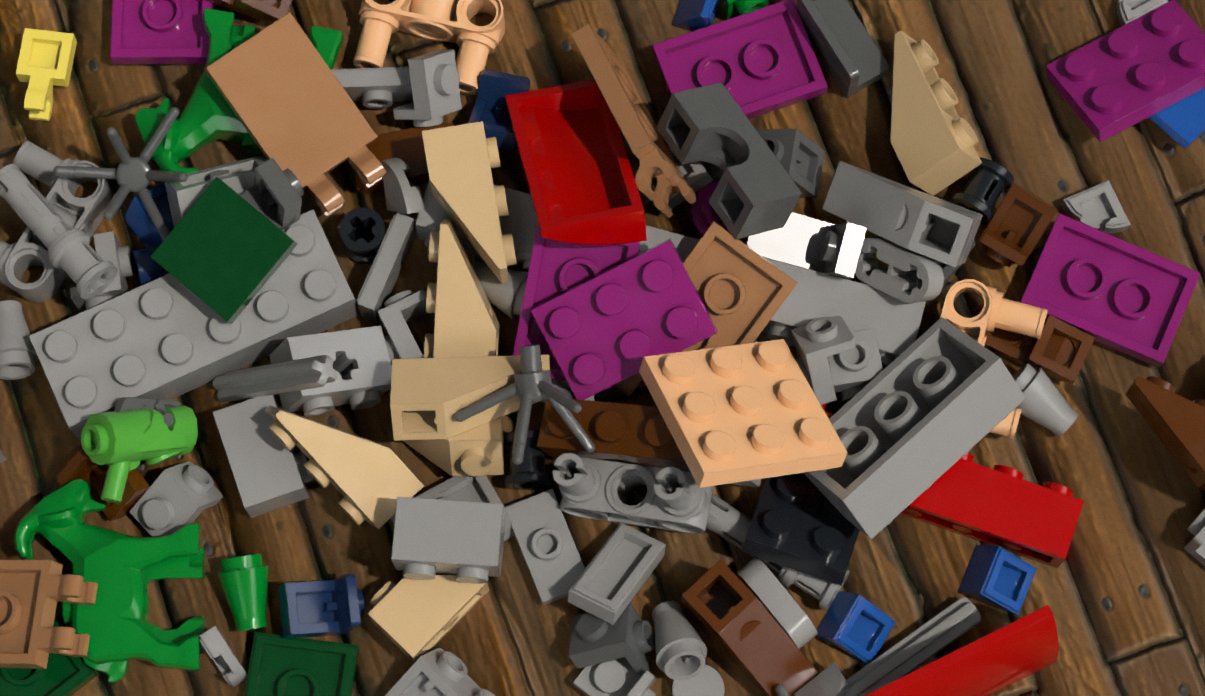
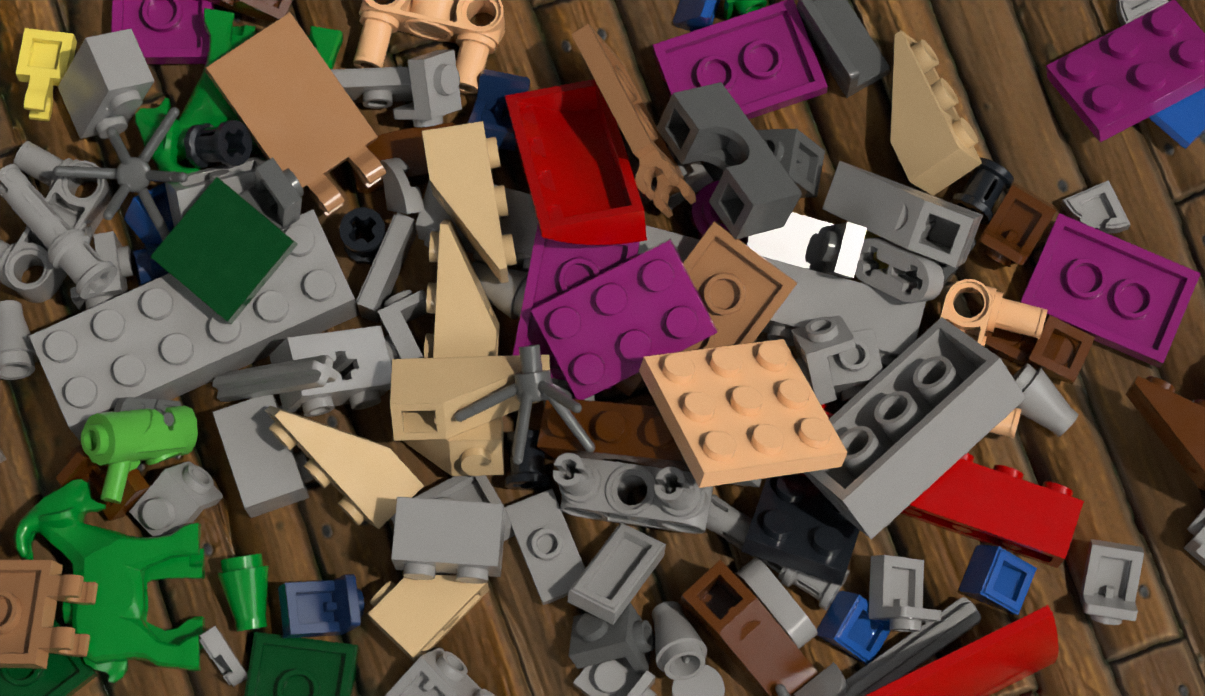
(105, 83): none -> light grey brick
(226, 144): none -> black bush
(898, 593): none -> light grey bracket
(1111, 581): none -> light grey bracket

